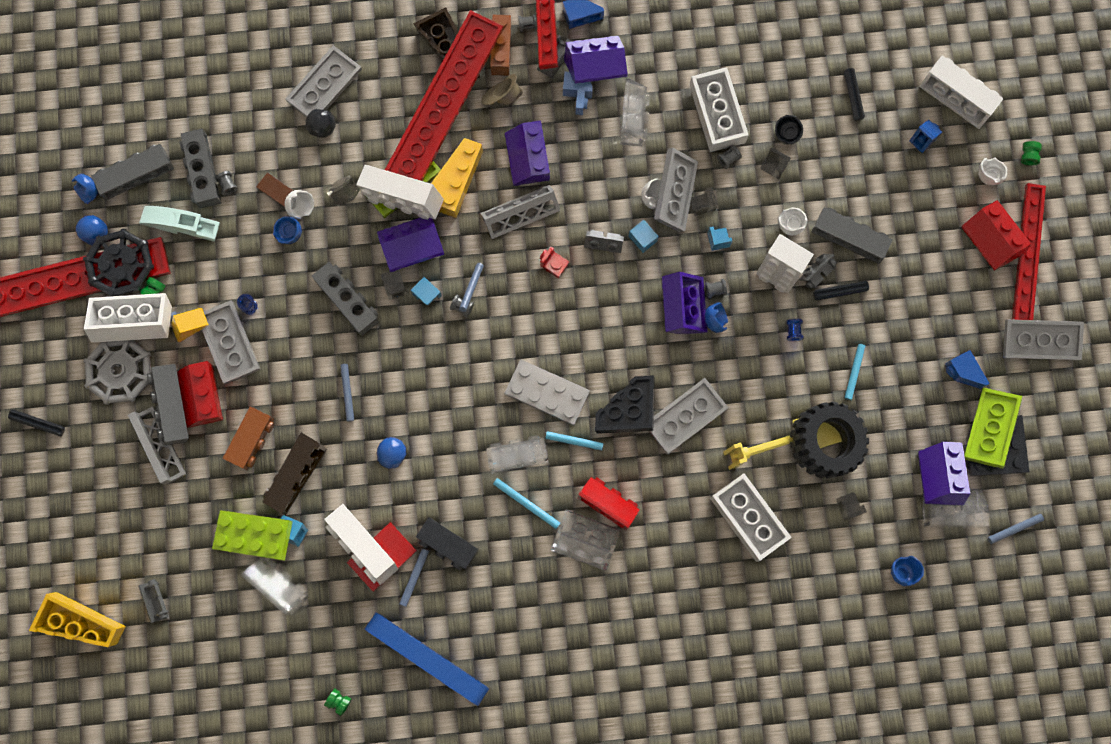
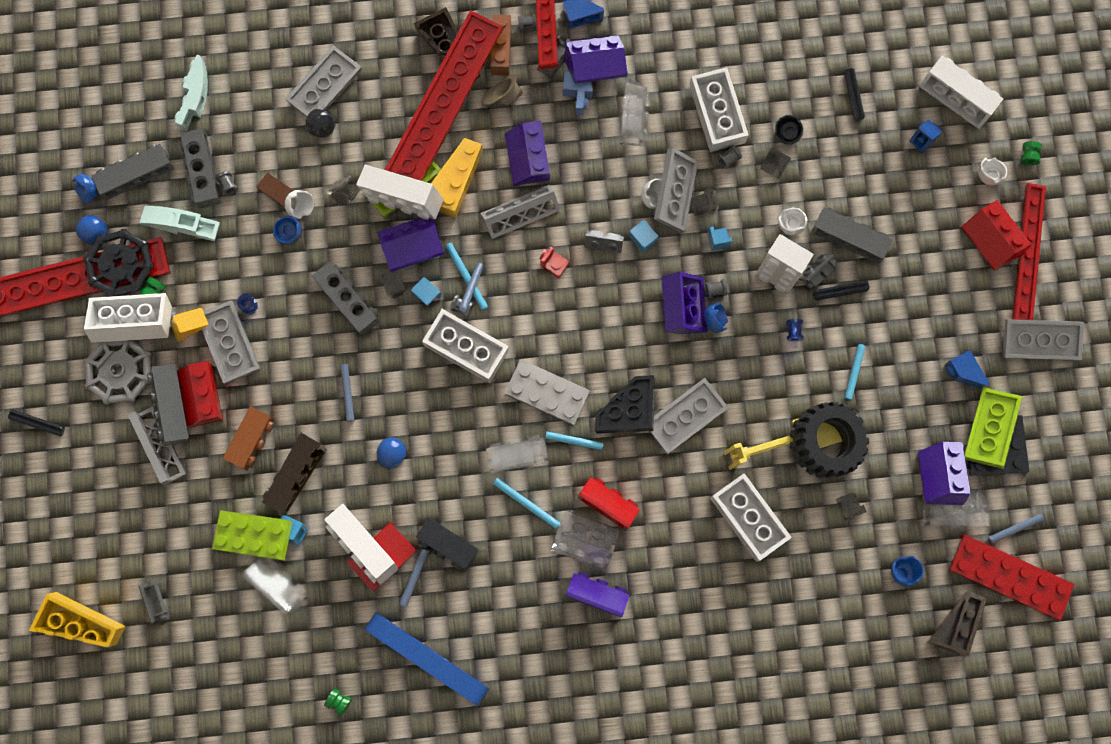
(196, 87): none -> light aqua slope
(465, 274): none -> medium azure bar
(465, 346): none -> white brick
(598, 594): none -> dark purple slope
(960, 625): none -> dark brown wedge
(1011, 577): none -> red plate

